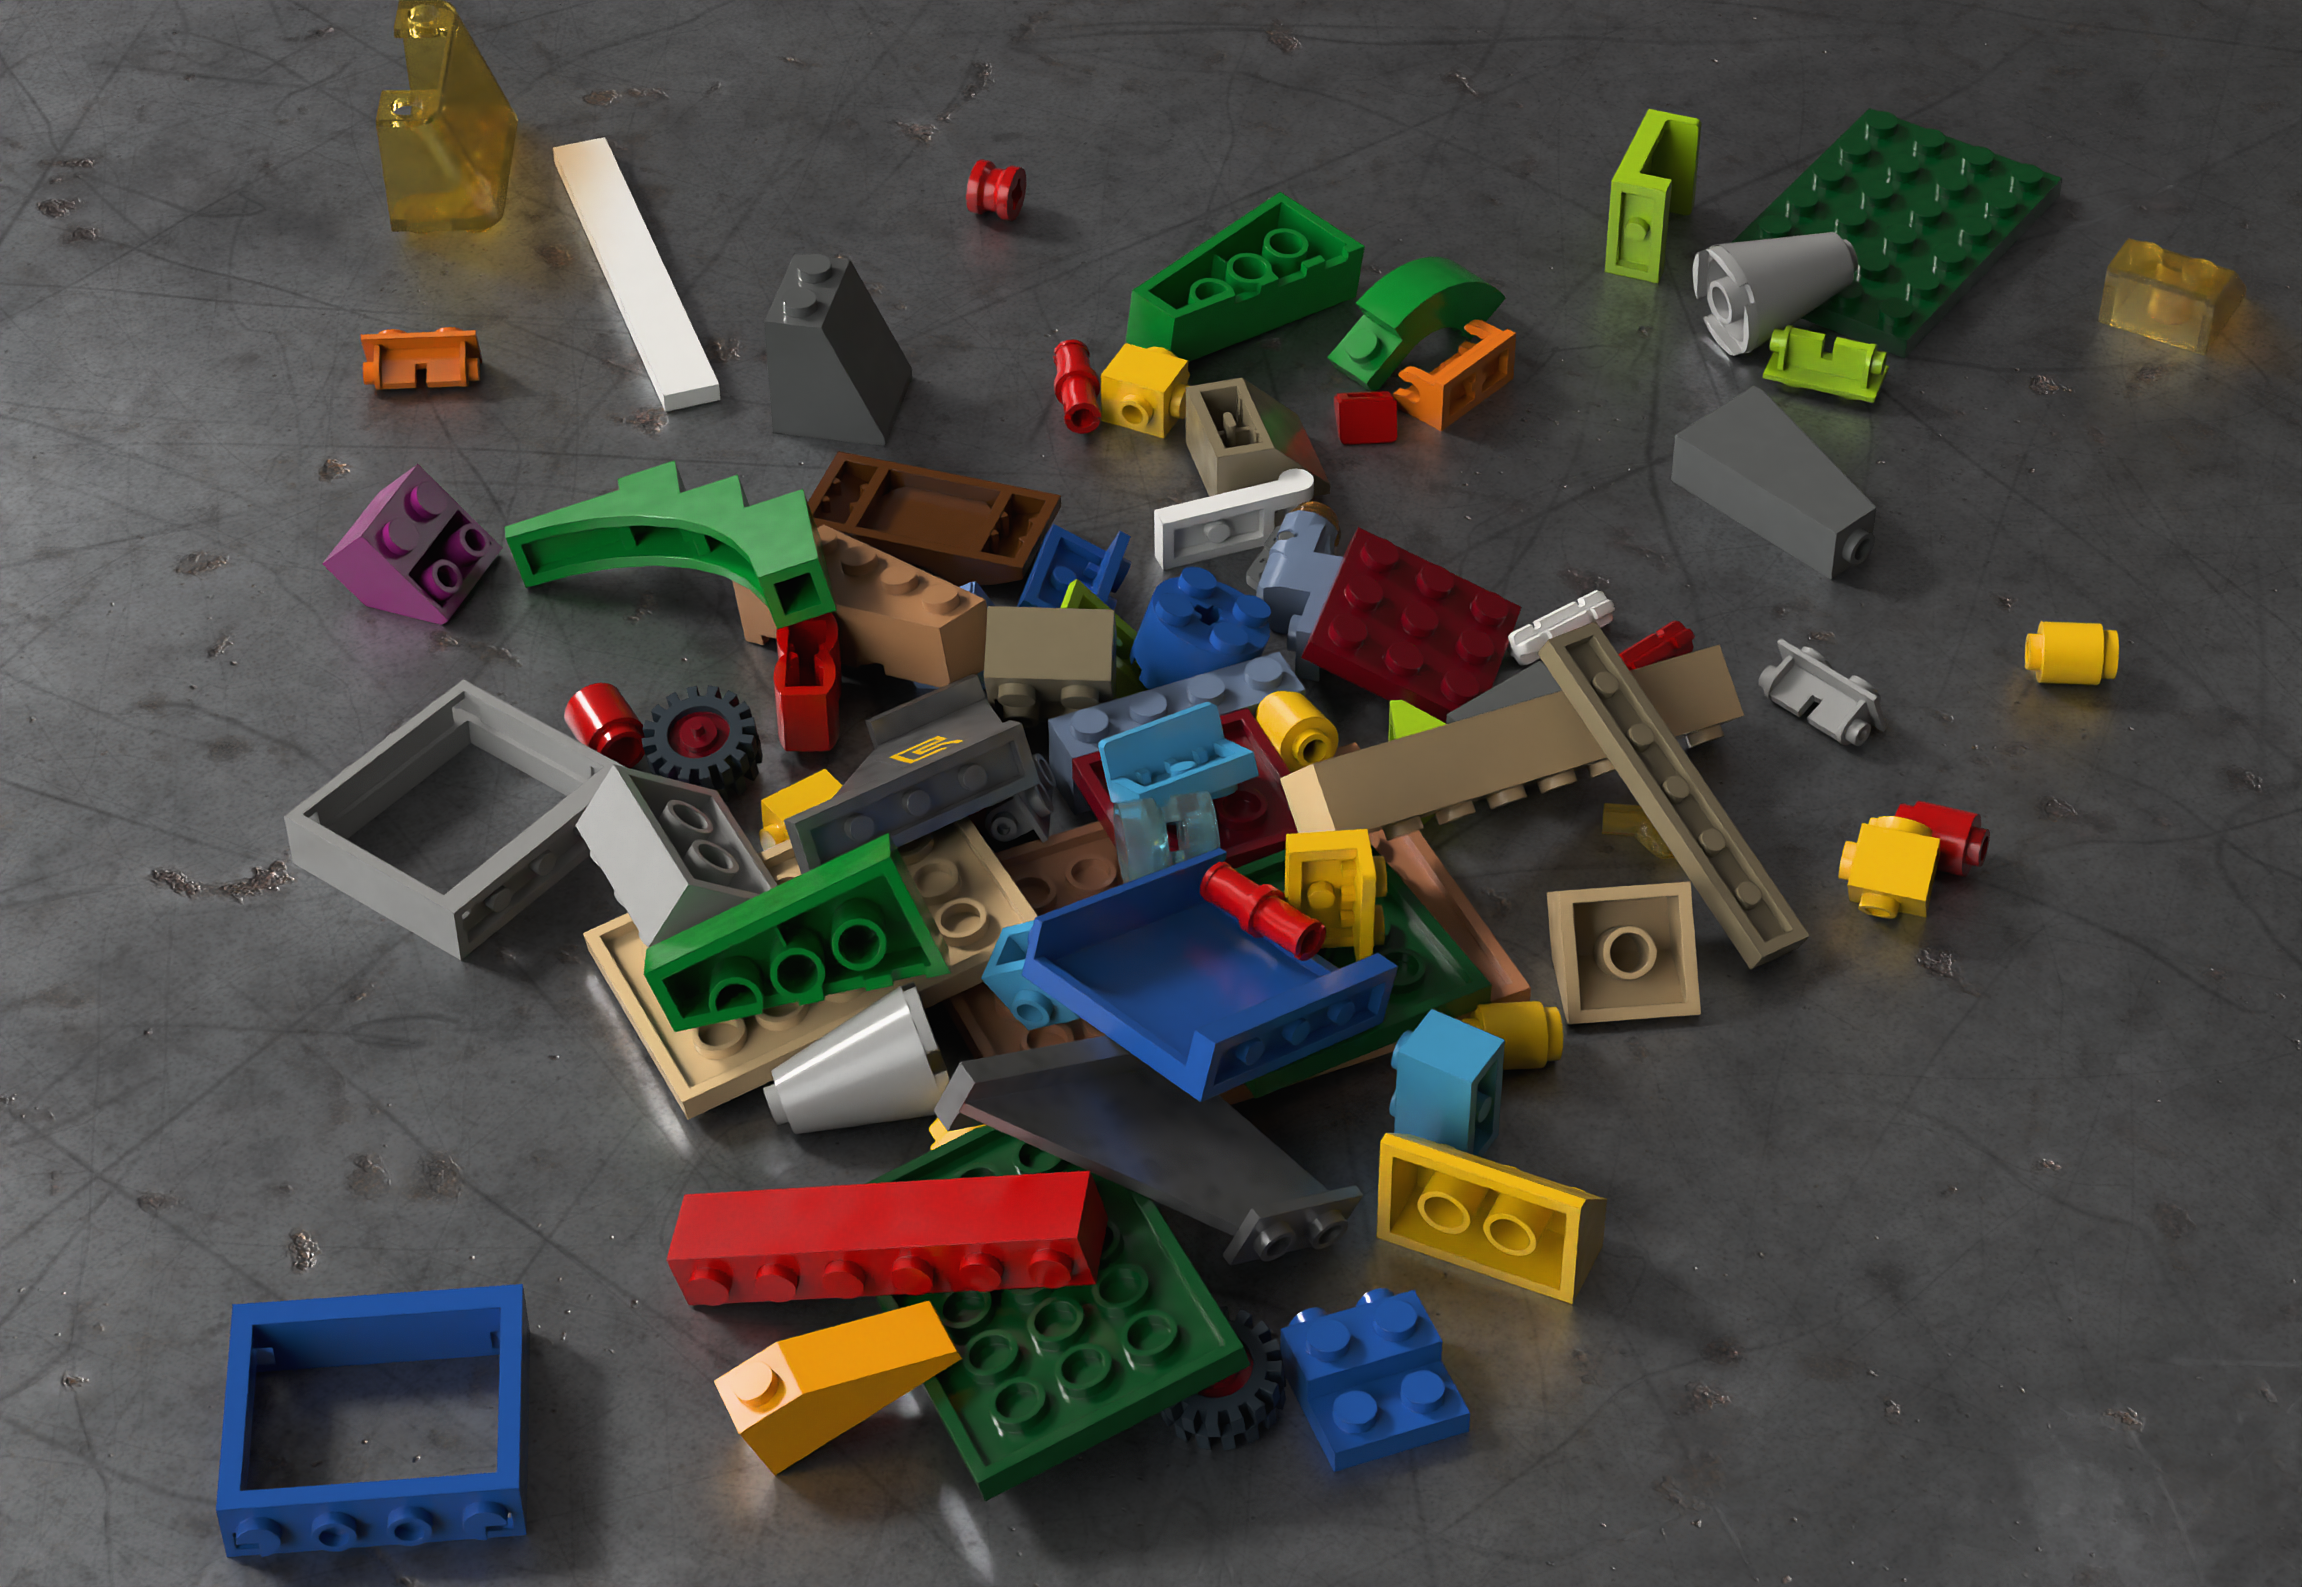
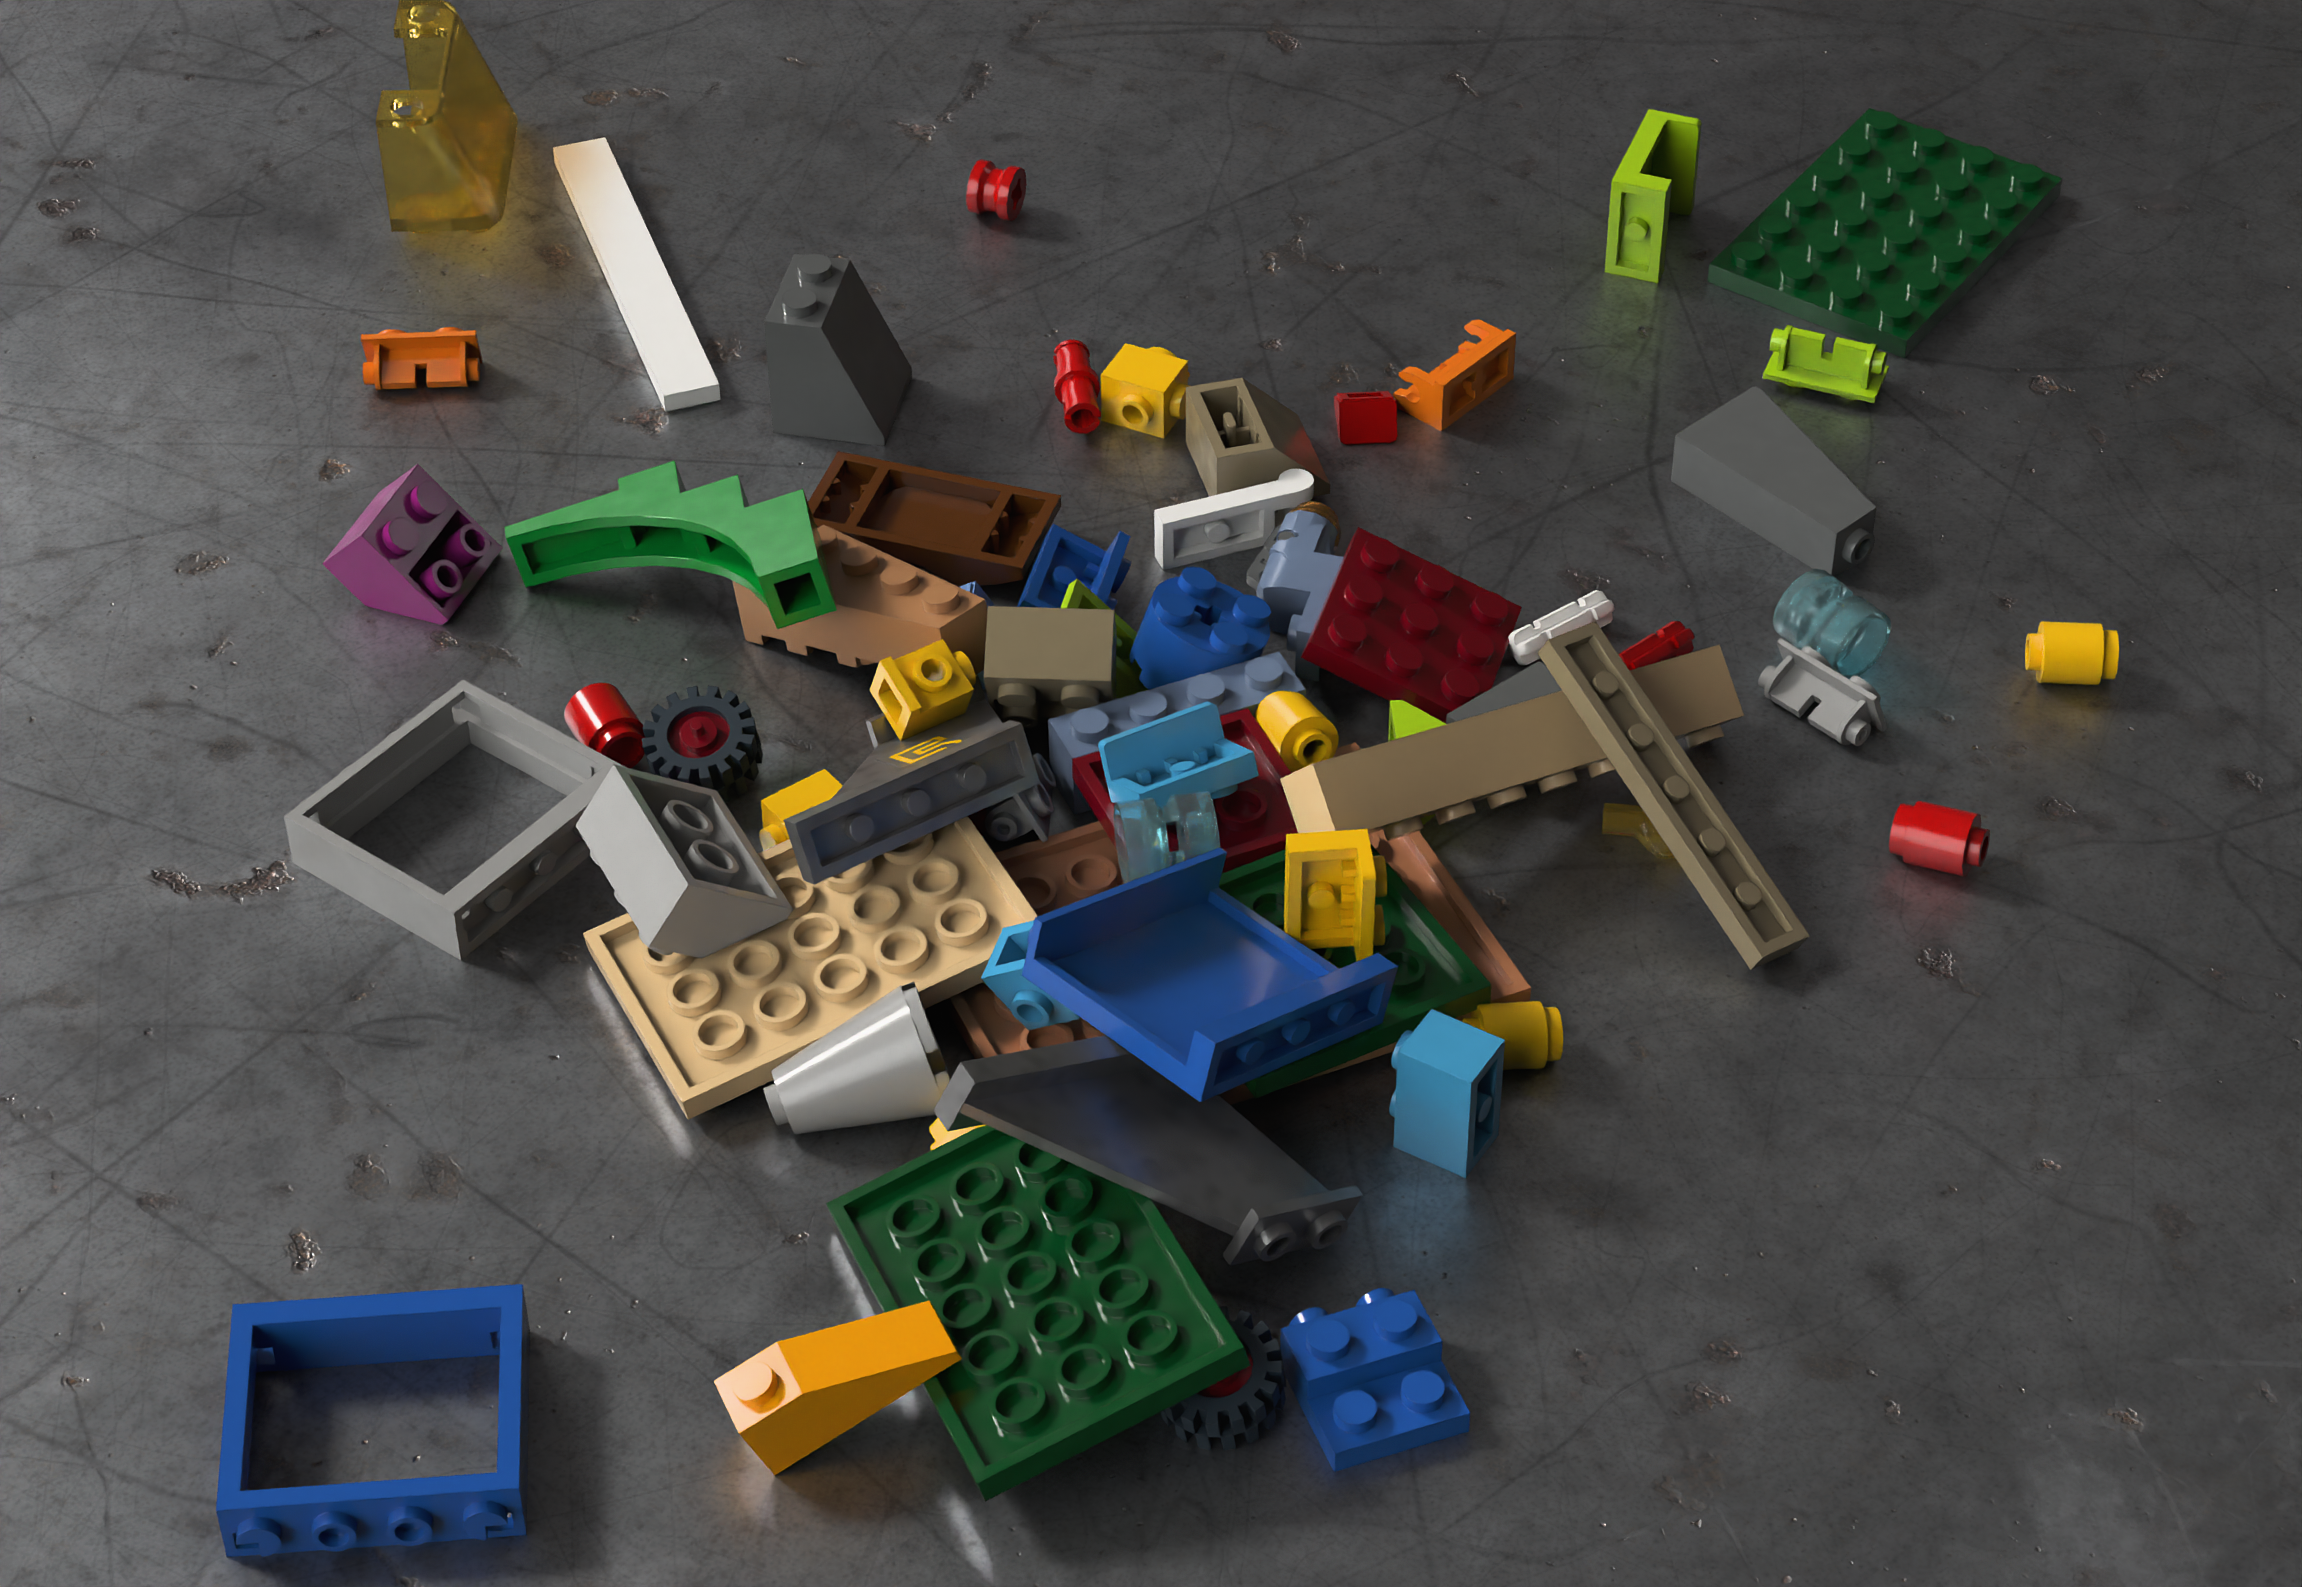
(806, 939): green wedge -> none
(808, 684): red brick -> none
(889, 1238): red brick -> none
(915, 702): none -> yellow brick
(1246, 281): green wedge -> none
(1263, 911): red pin -> none
(1405, 310): green arch -> none
(1487, 1216): yellow slope -> none
(1624, 952): tan slope -> none
(1769, 284): light grey cone -> none
(1833, 621): none -> clear light blue wheel
(1891, 867): yellow brick -> none
(2169, 296): clear yellow slope -> none

